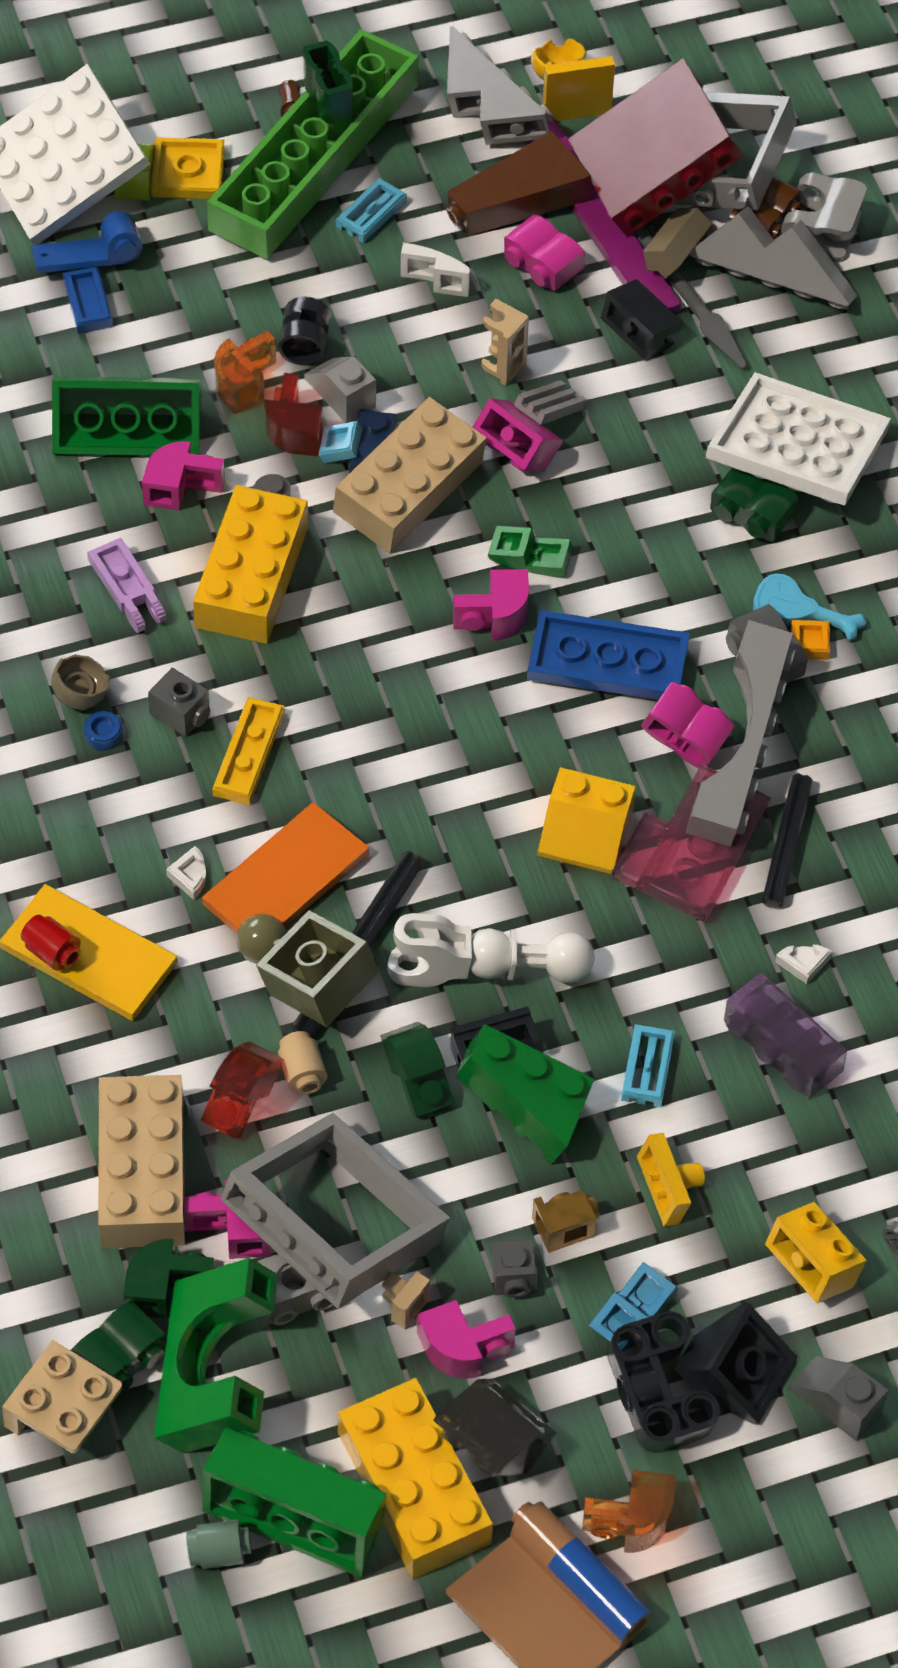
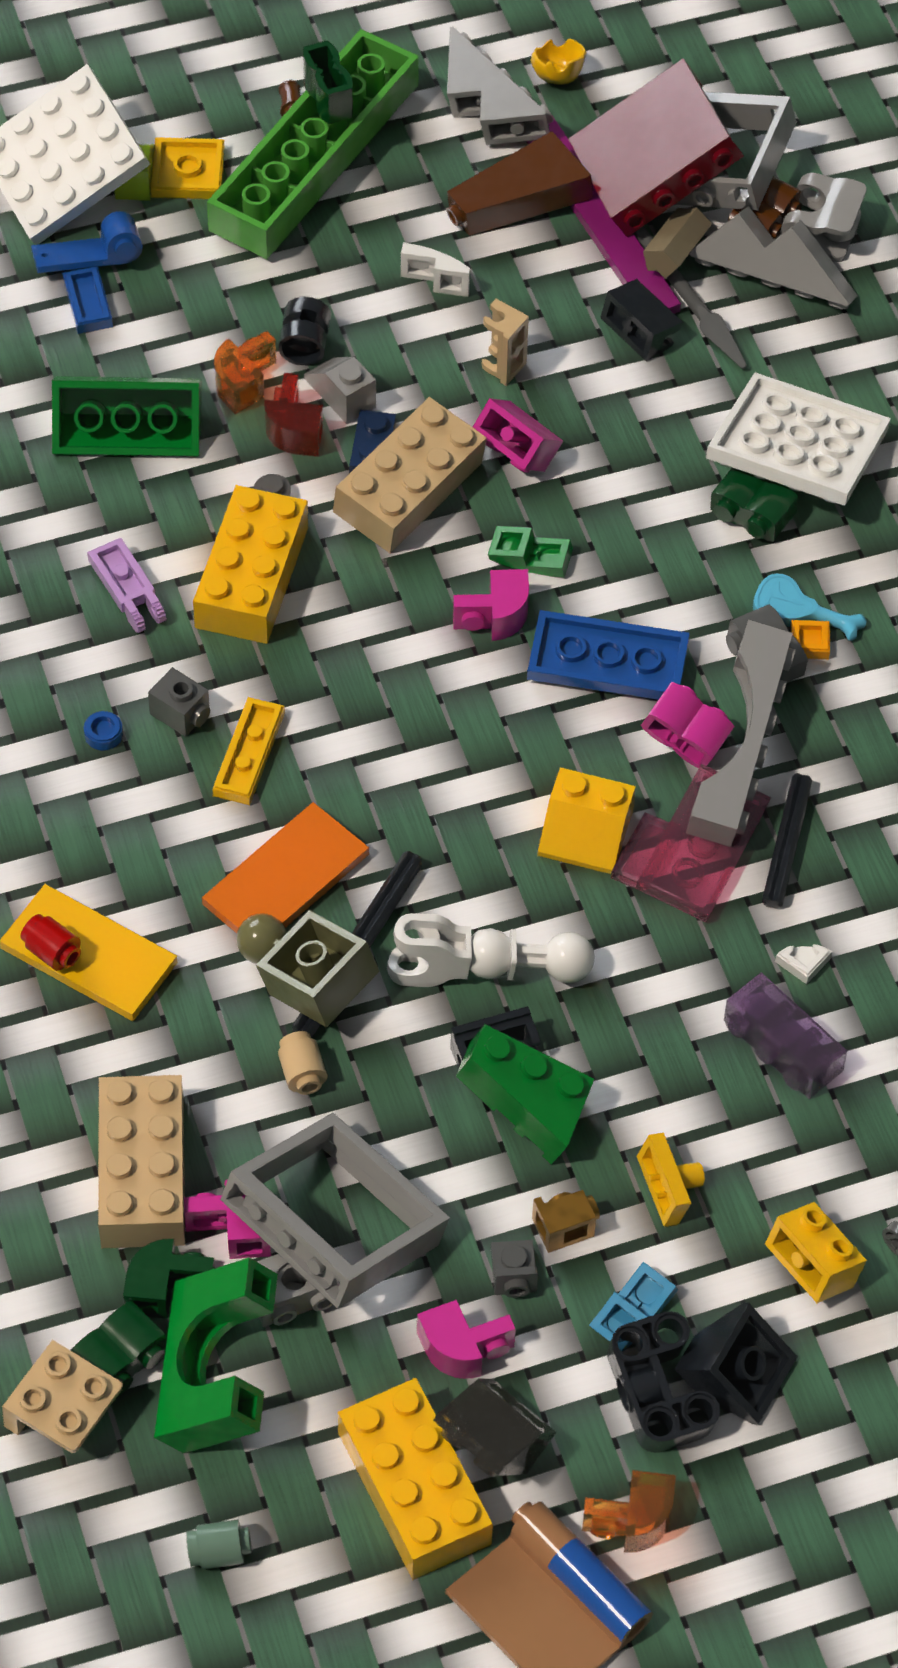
(79, 682): dark tan hair -> none
(175, 469): dark pink brick -> none
(189, 872): white tile -> none
(237, 1085): clear red brick -> none
(293, 1500): green slope -> none
(340, 442): medium azure tile -> none
(376, 213): medium azure tile -> none
(406, 1297): tan tile -> none
(420, 1065): dark green brick -> none
(544, 253): dark pink brick -> none
(545, 398): light grey tile -> none
(579, 88): yellow tile -> none
(643, 1093): medium azure tile -> none
(841, 1394): dark grey slope -> none

